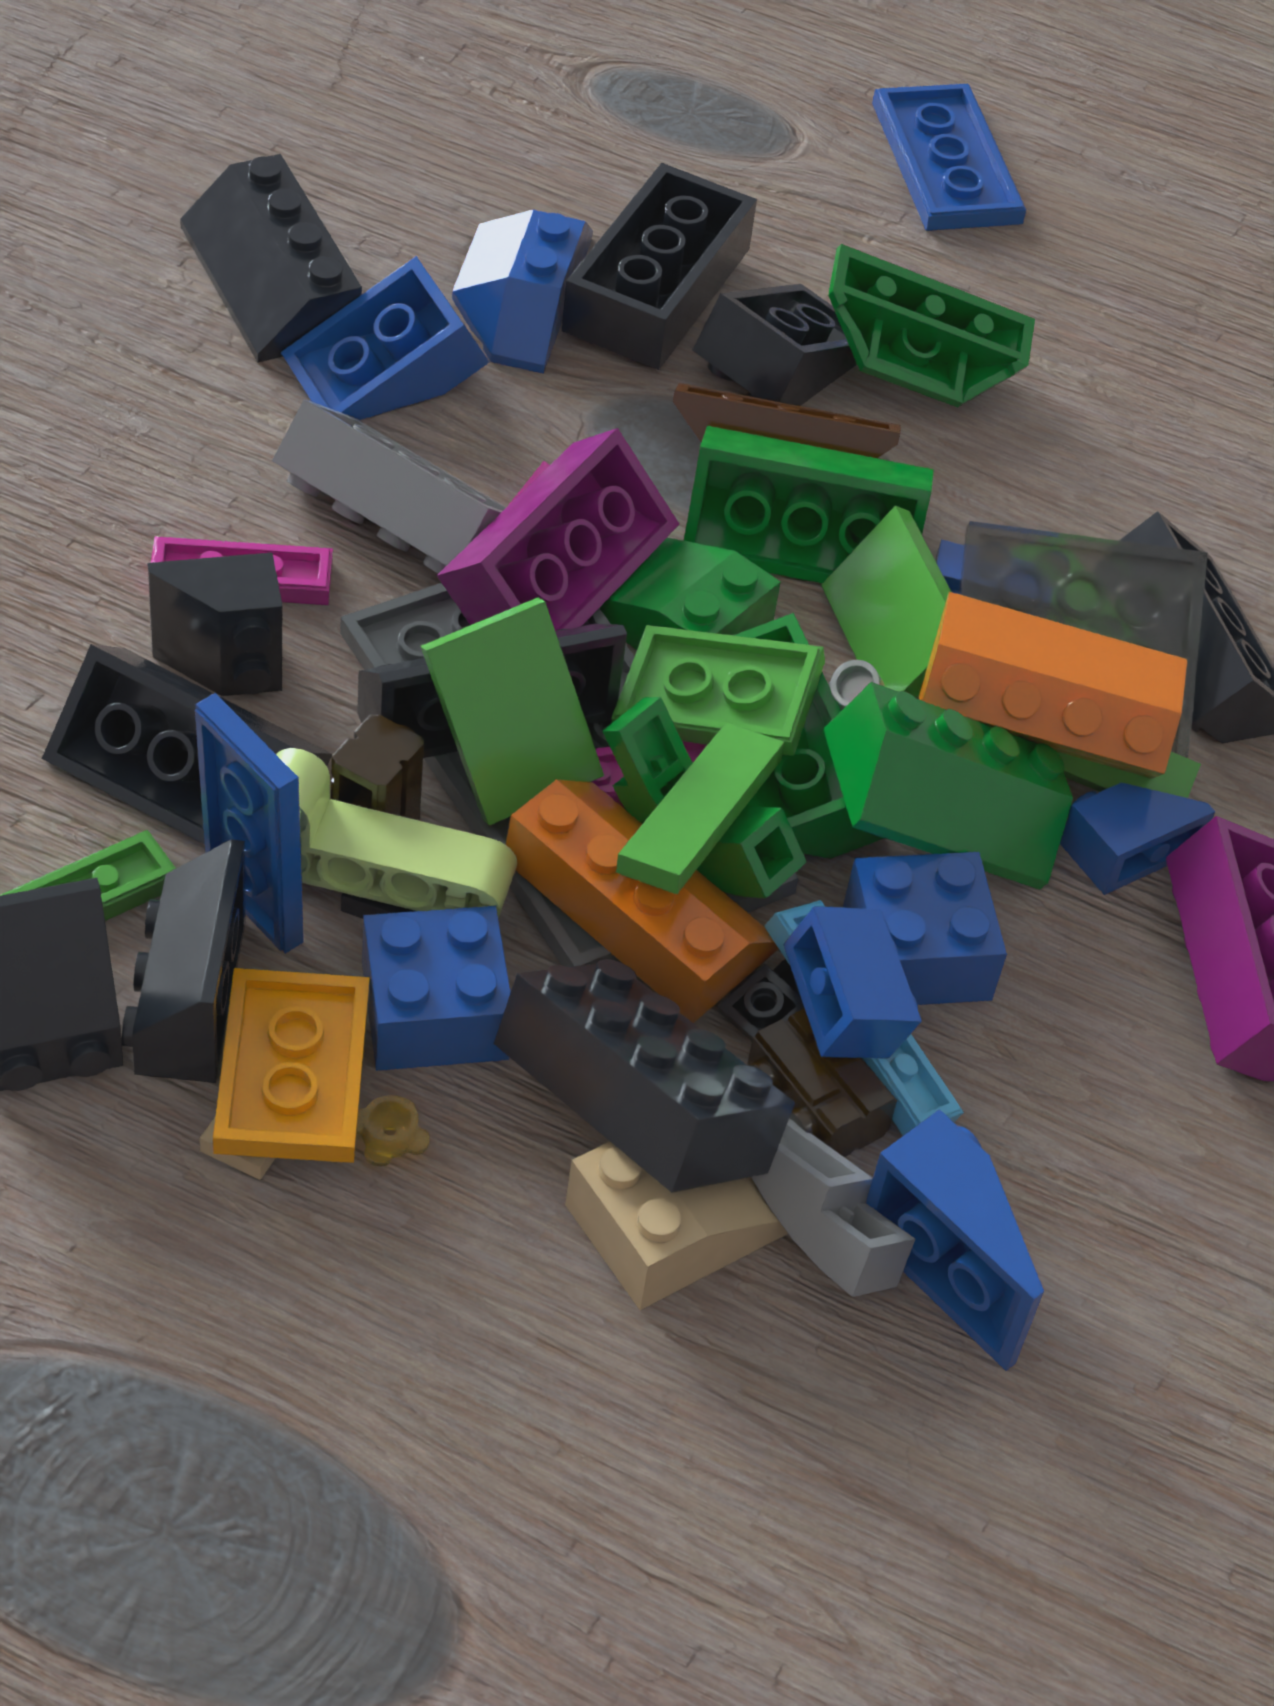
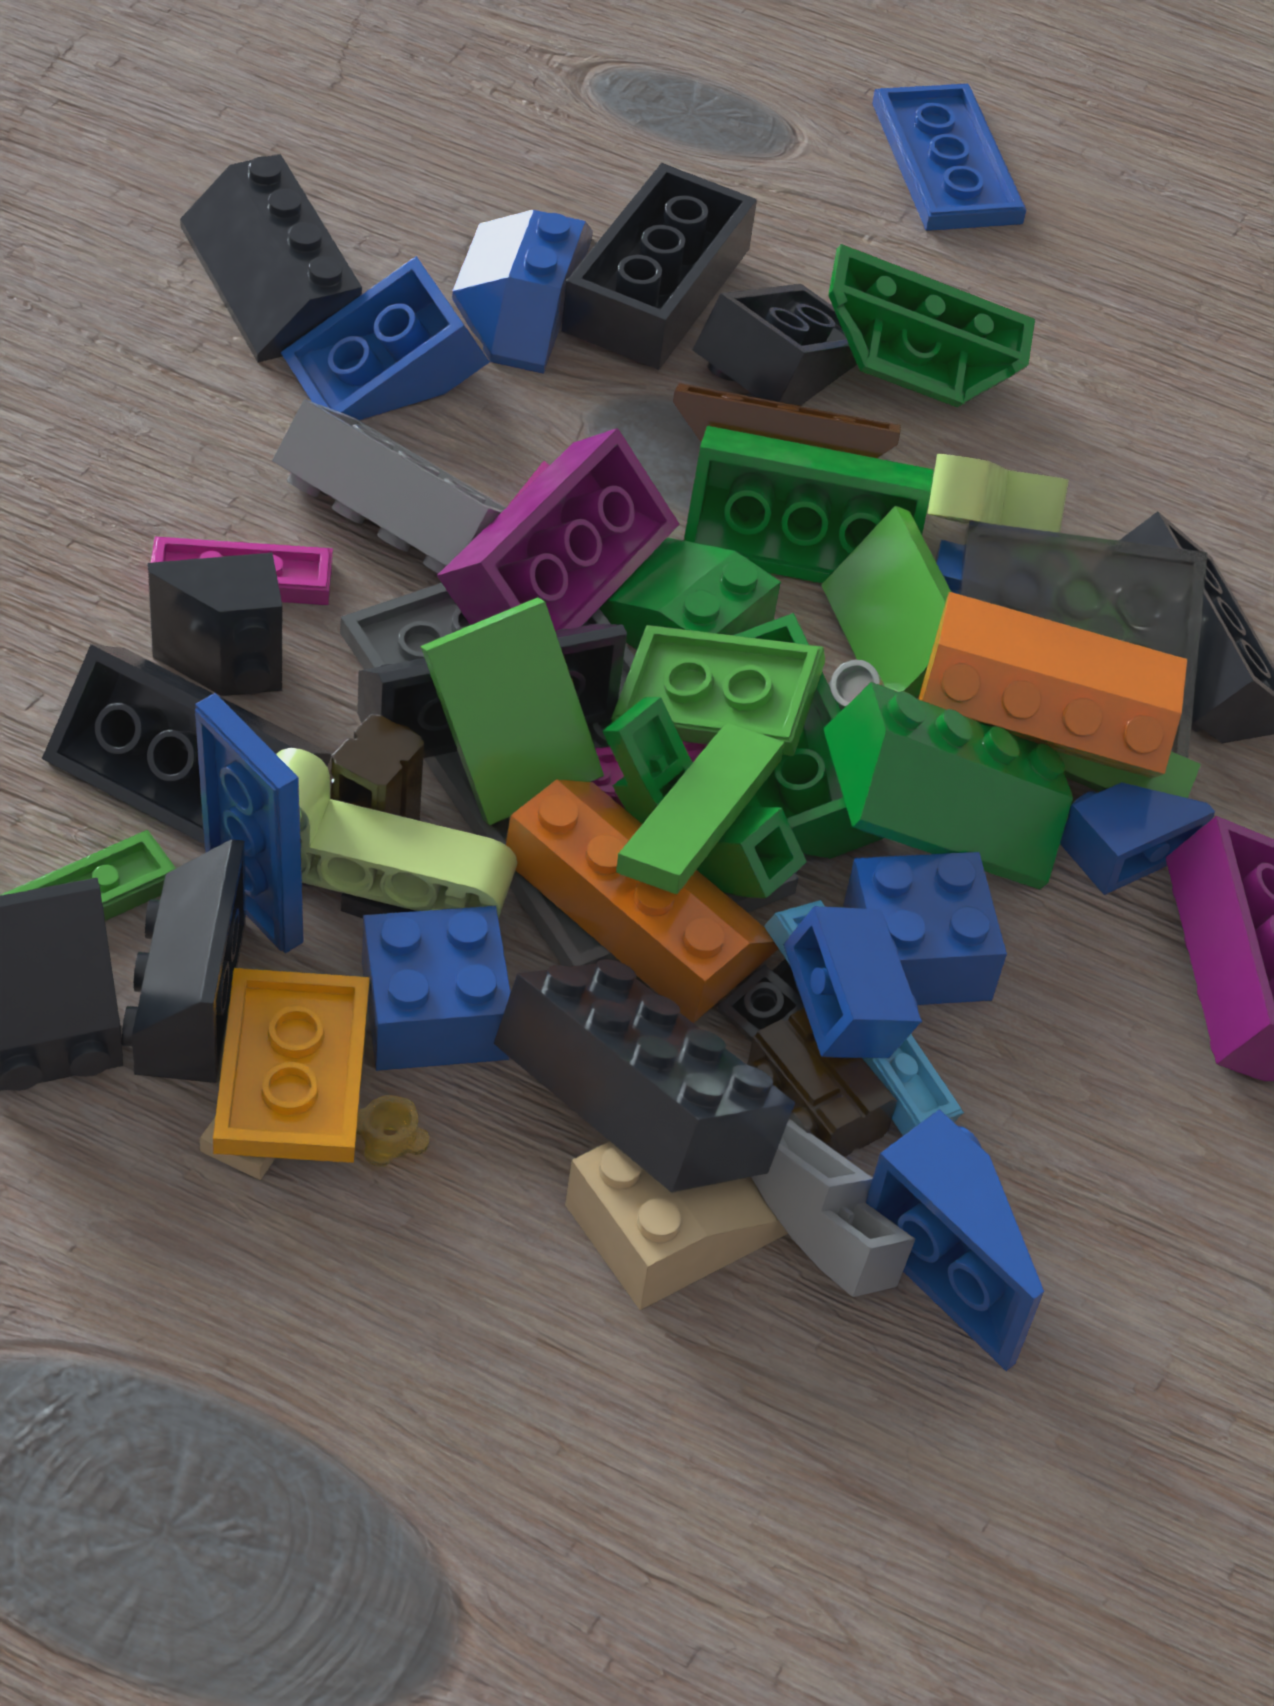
(987, 493): none -> yellowish green beam

